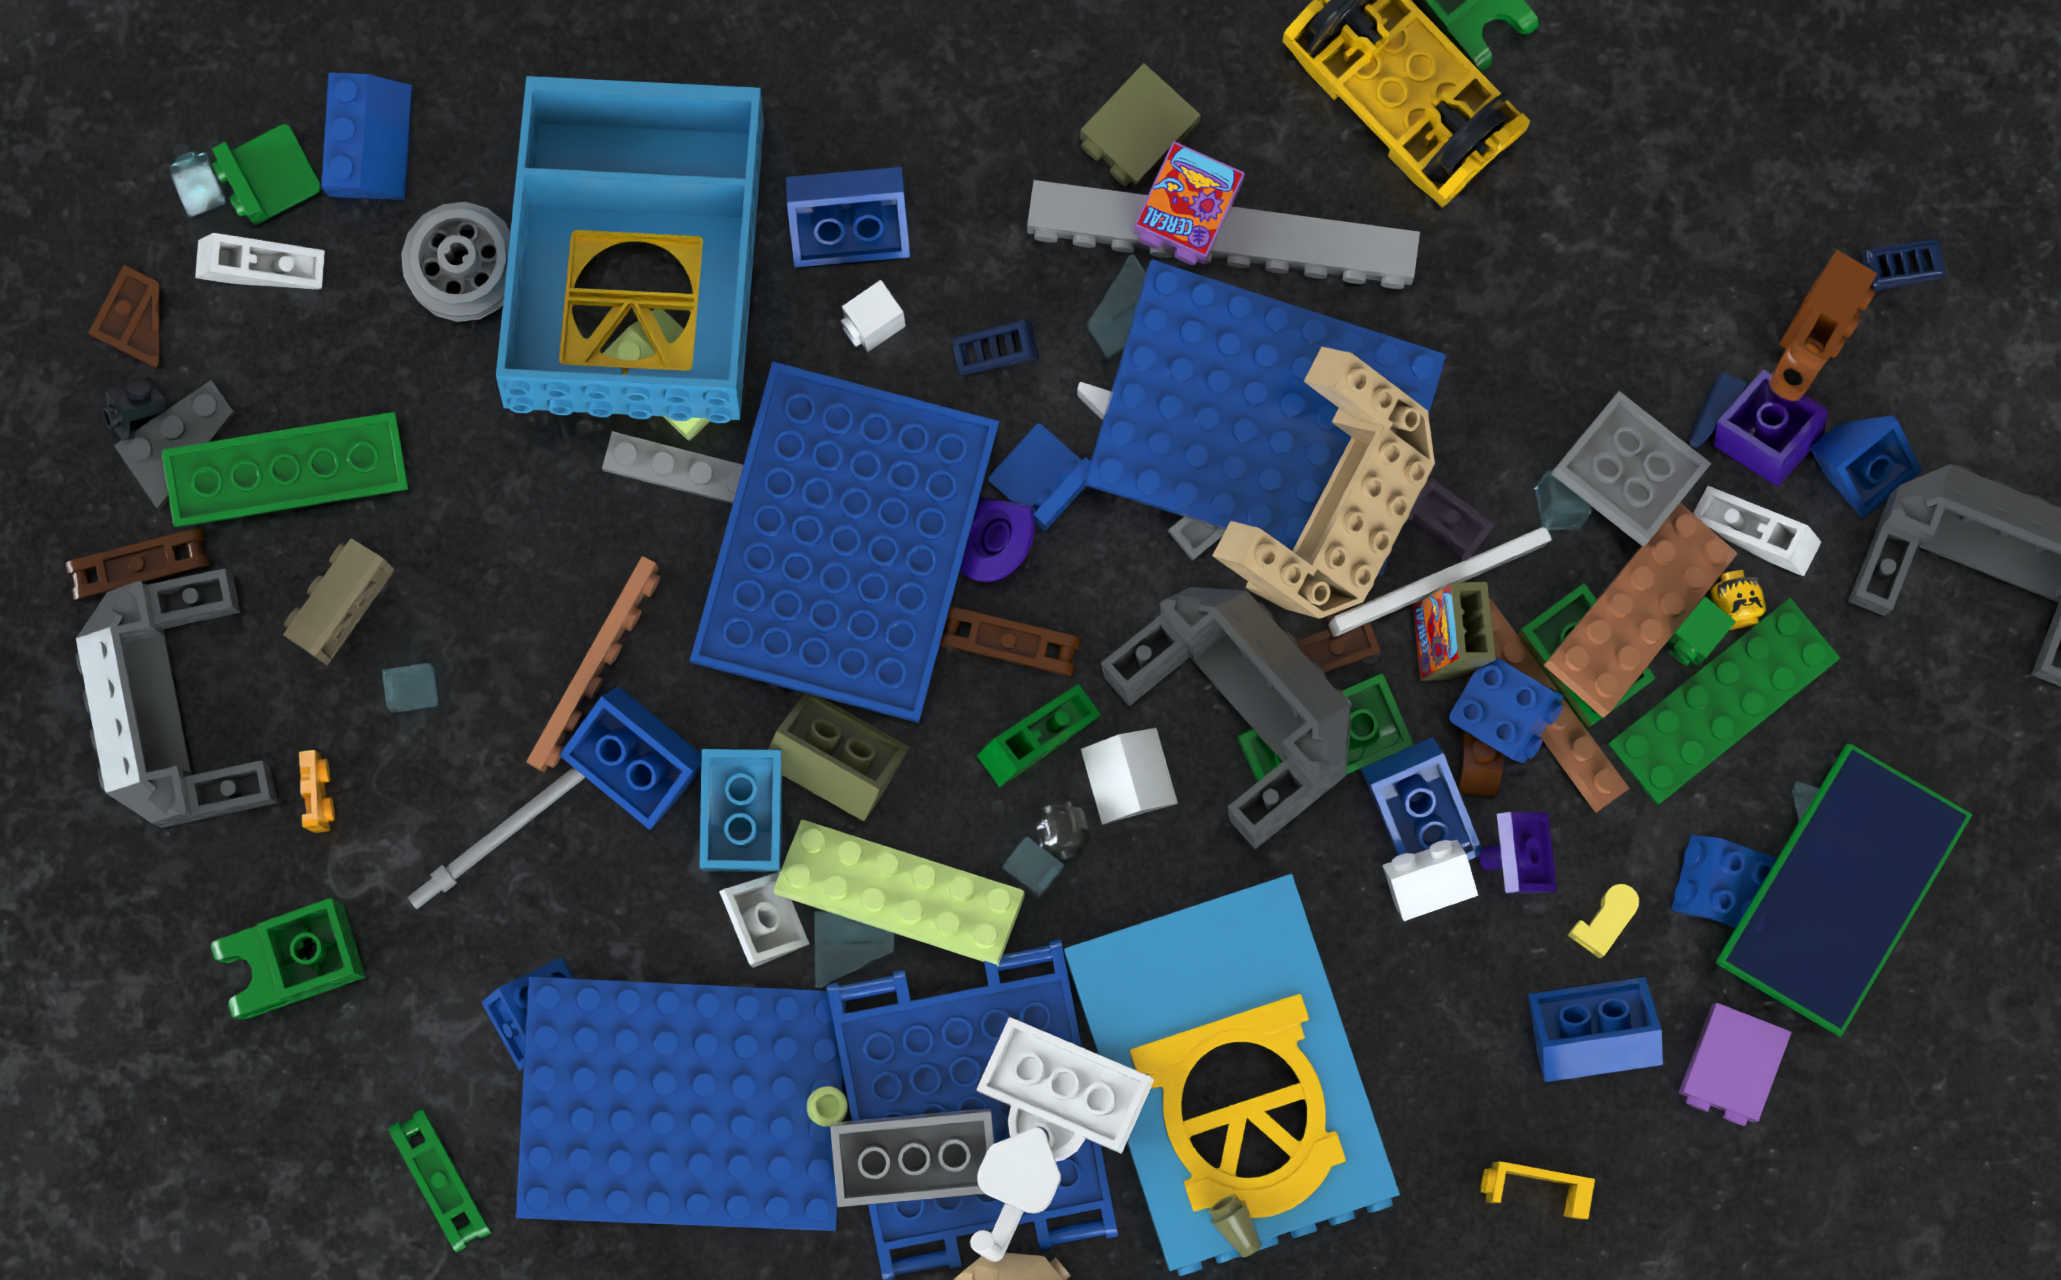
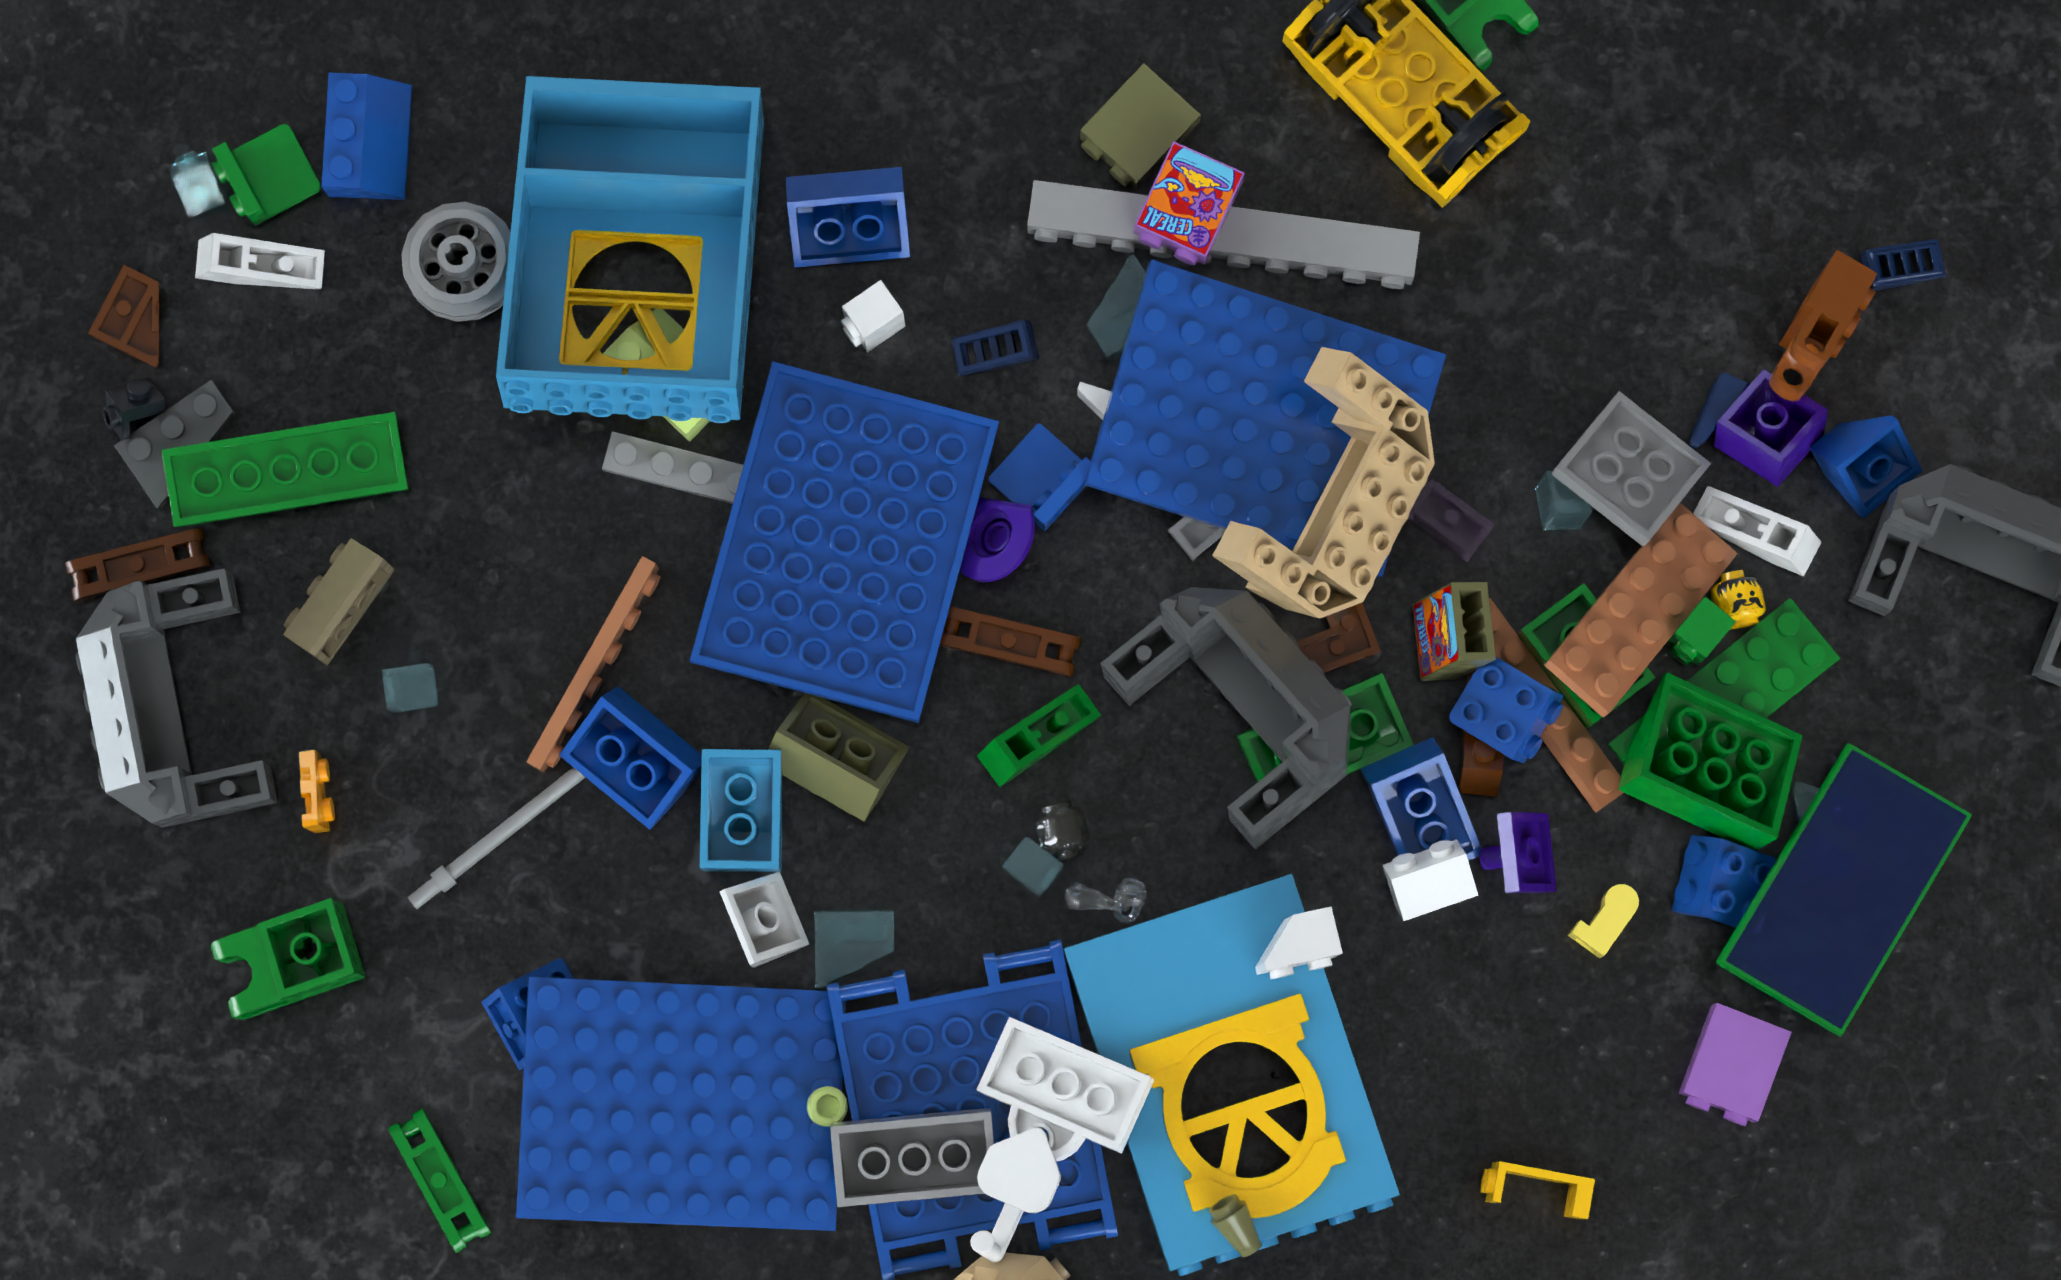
(899, 892): yellowish green plate -> none
(1128, 775): white slope -> none
(1128, 893): none -> clear piece
(1301, 940): none -> white slope
(1457, 573): white tile -> none
(1596, 1029): blue slope -> none
(1712, 763): none -> green slope

